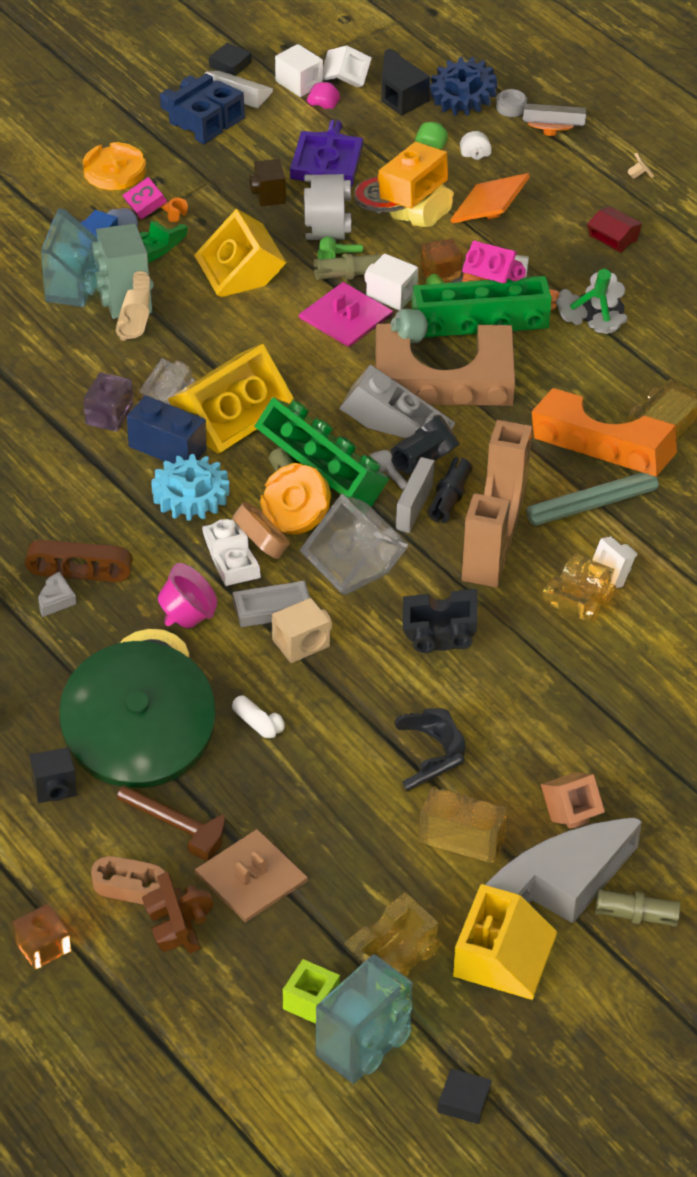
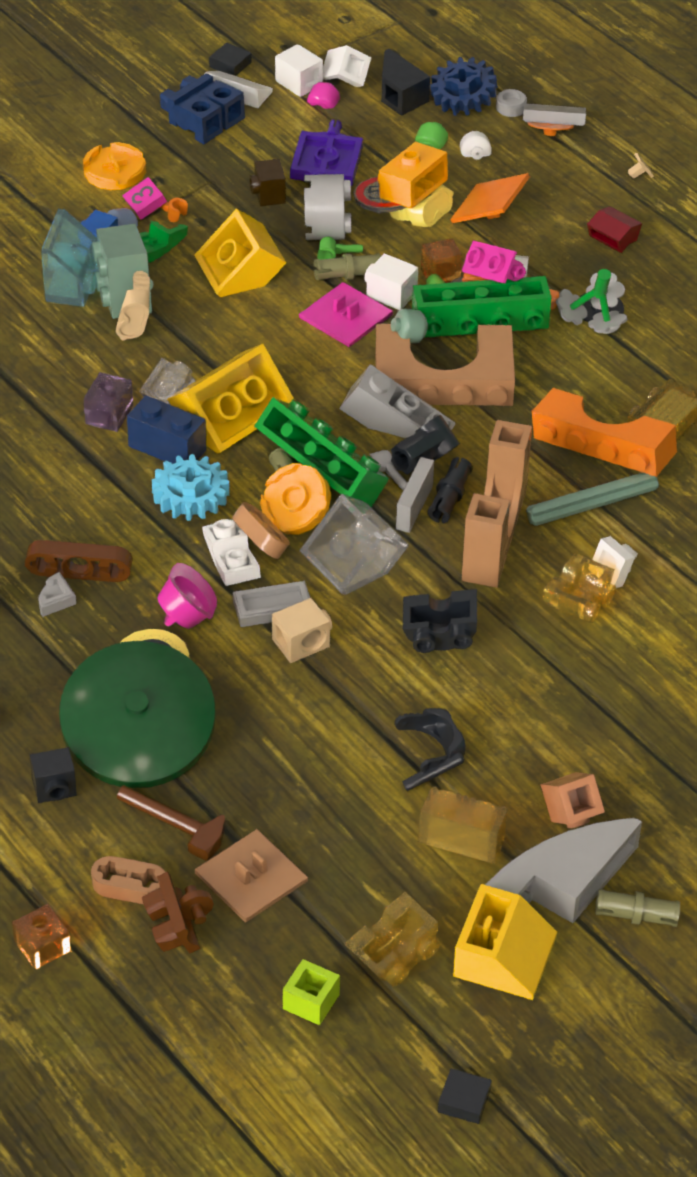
(265, 725): white arm -> none
(364, 1019): clear light blue brick -> none

